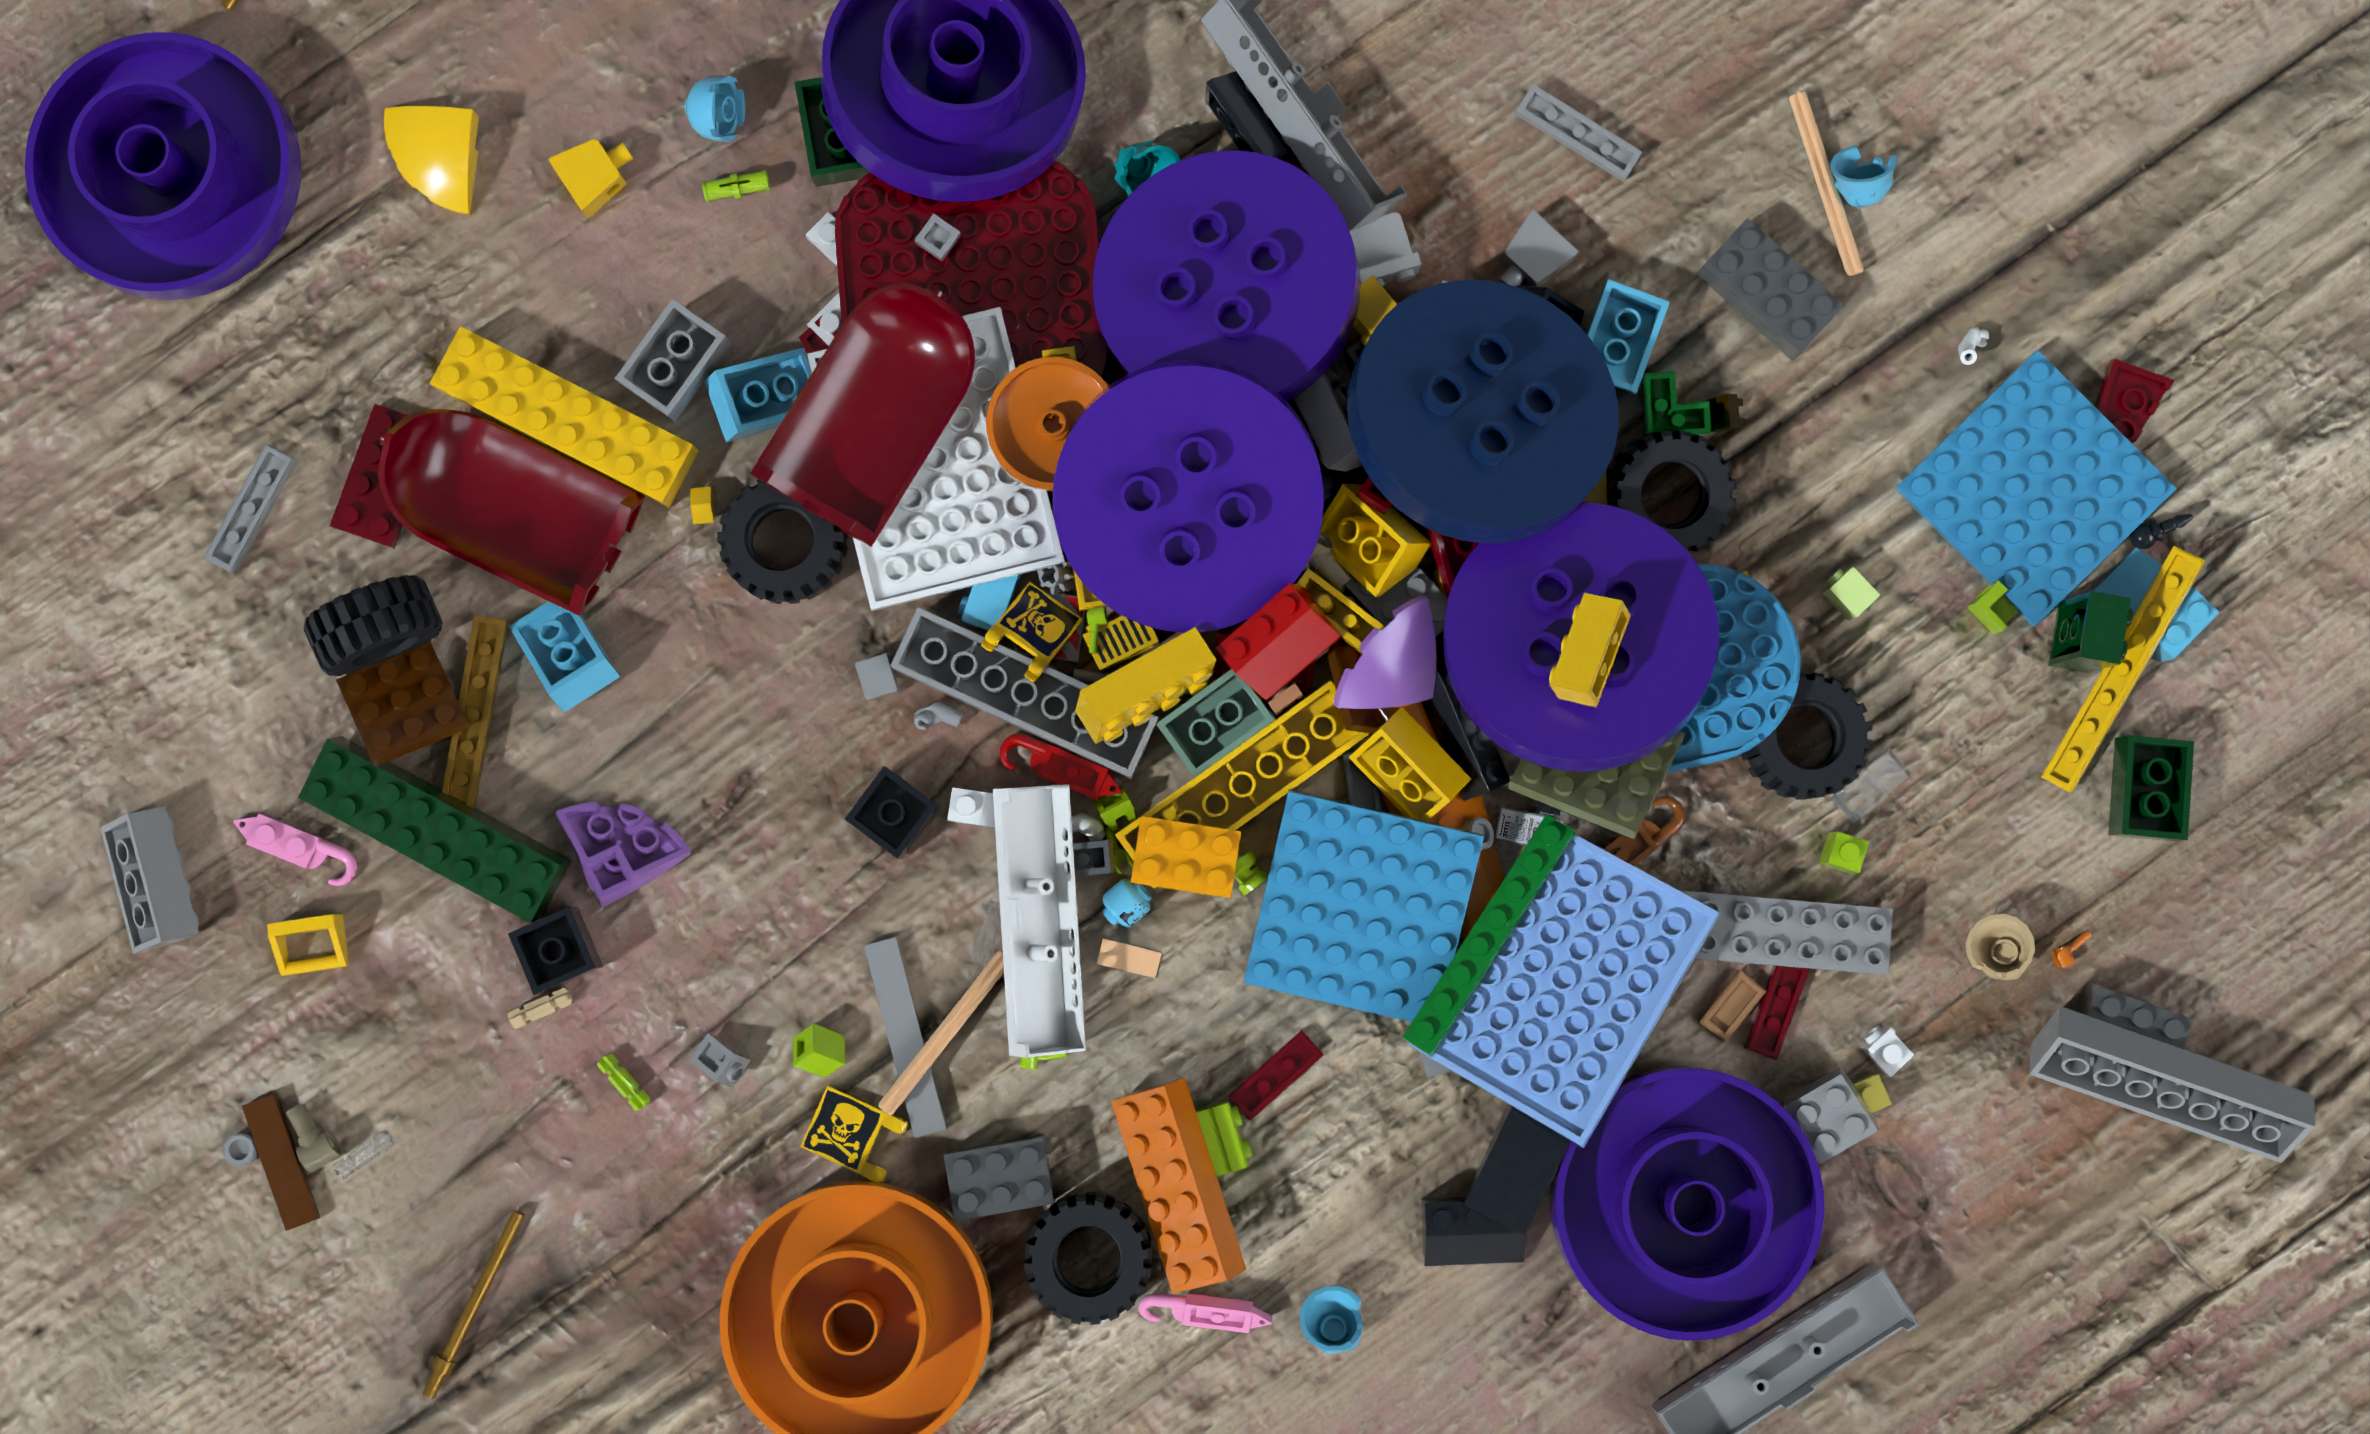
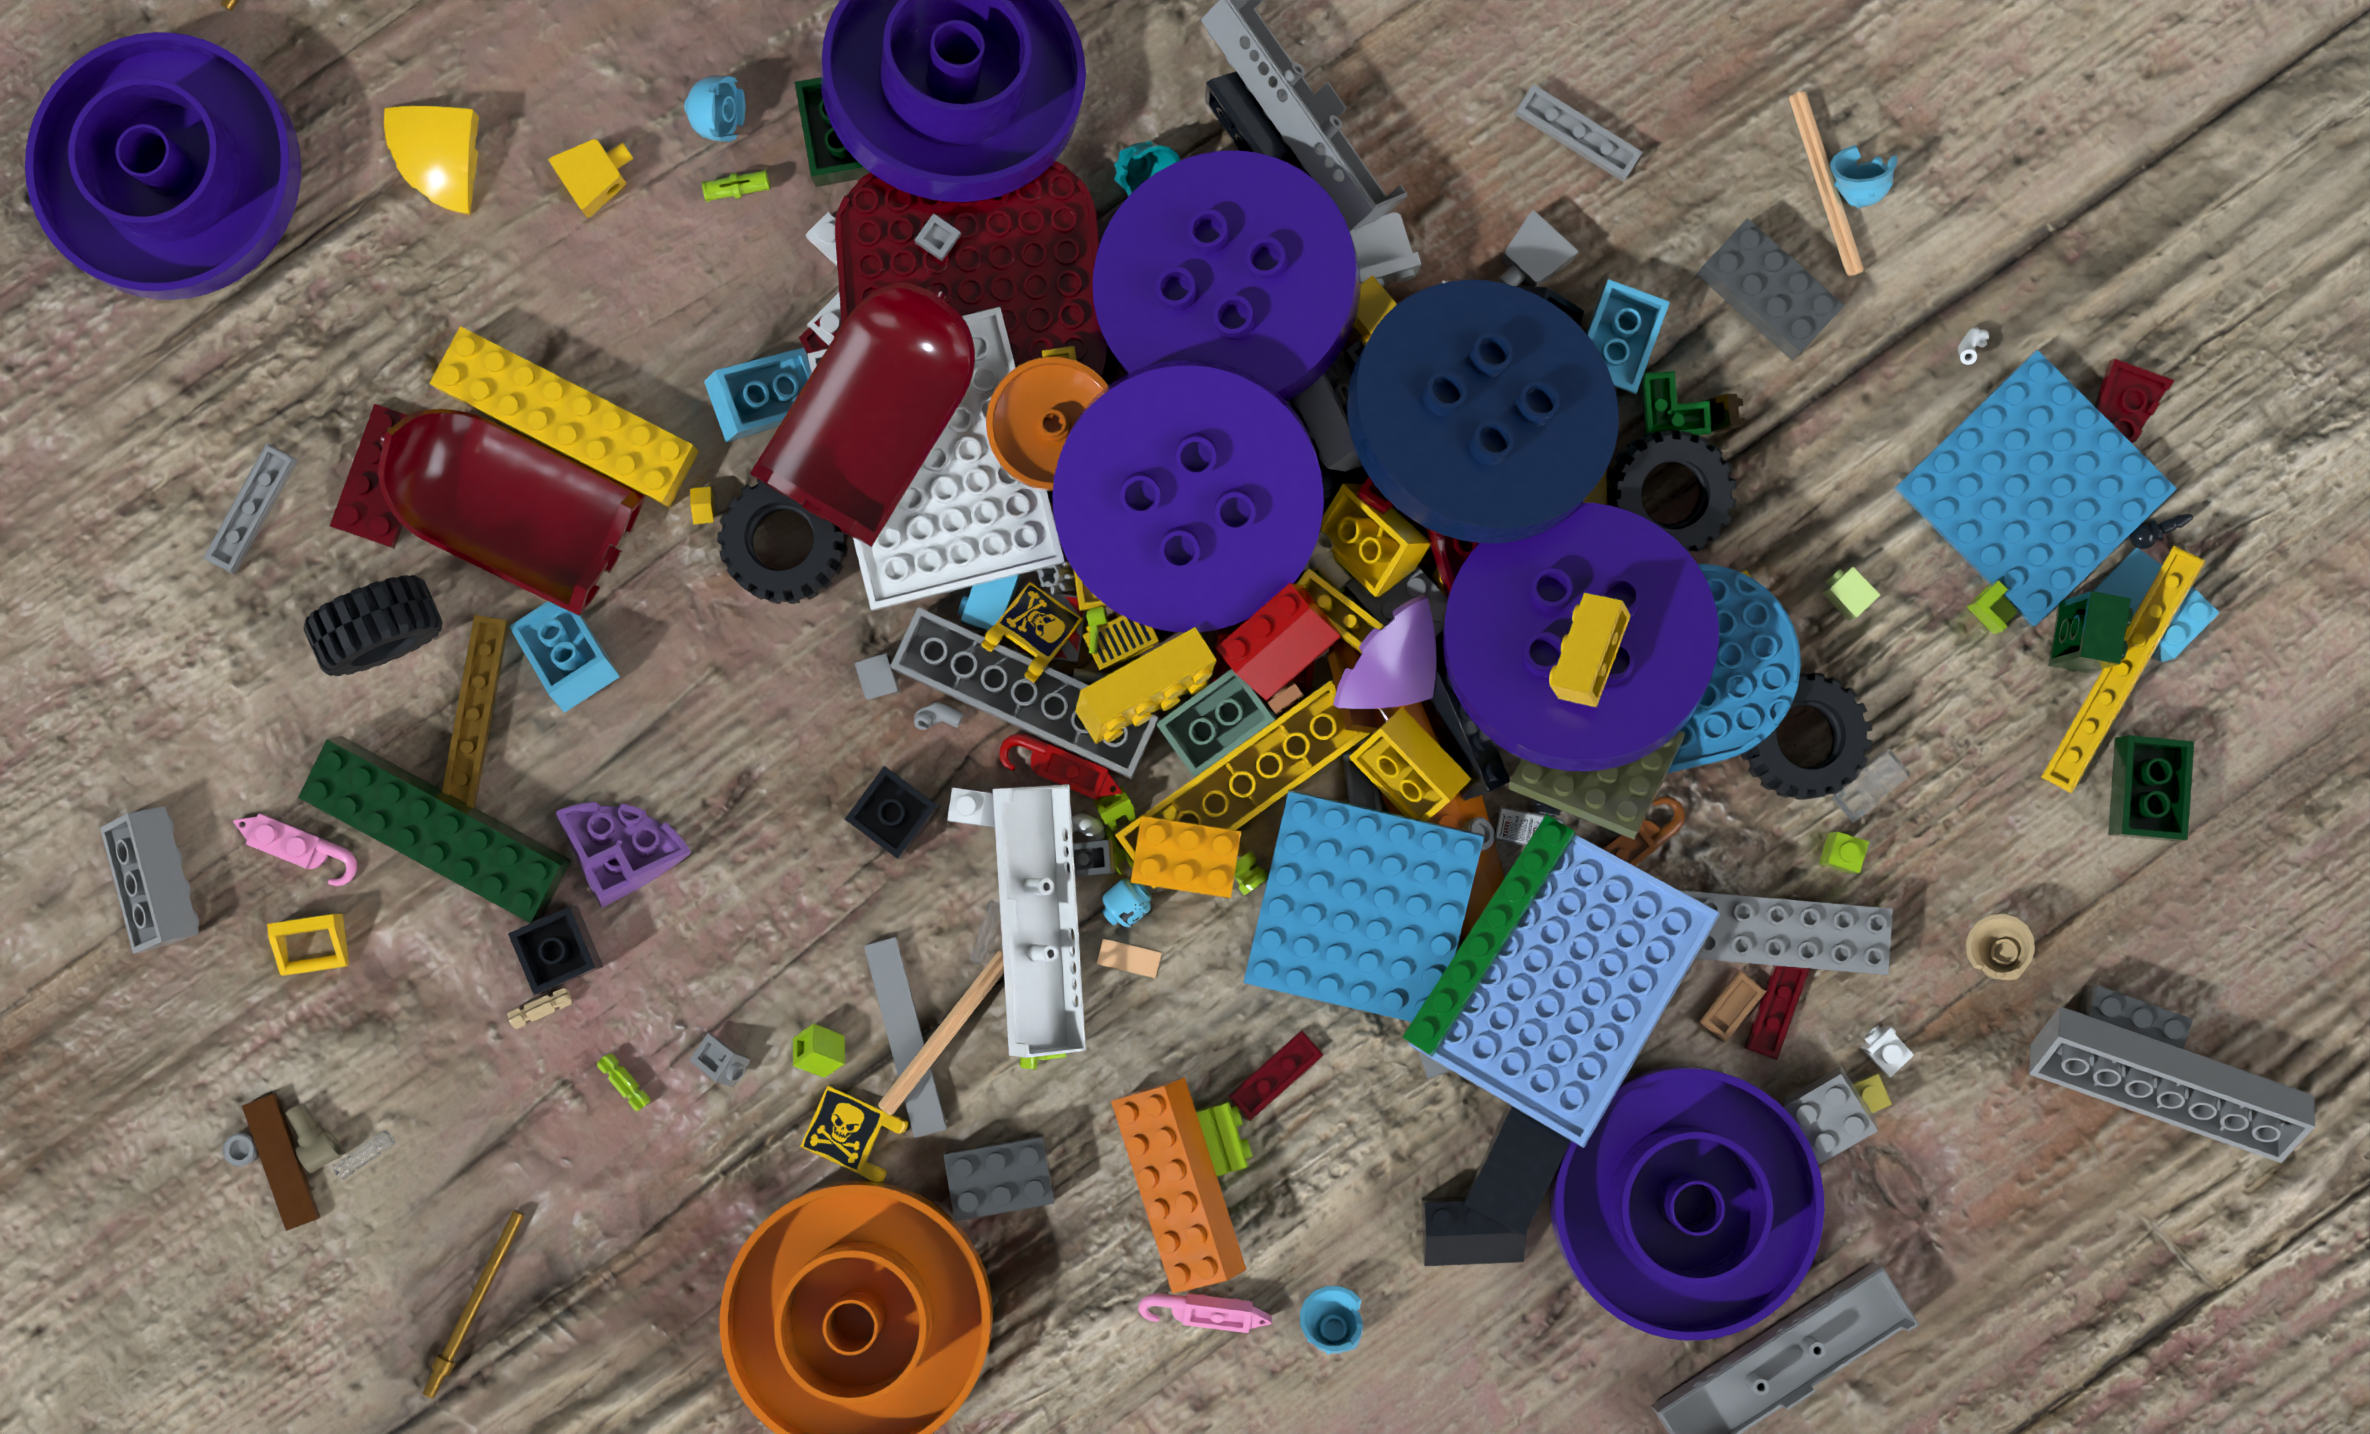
(402, 704): reddish brown plate -> none
(673, 360): light grey brick -> none
(1097, 1303): black tyre -> none
(2063, 955): orange hand -> none

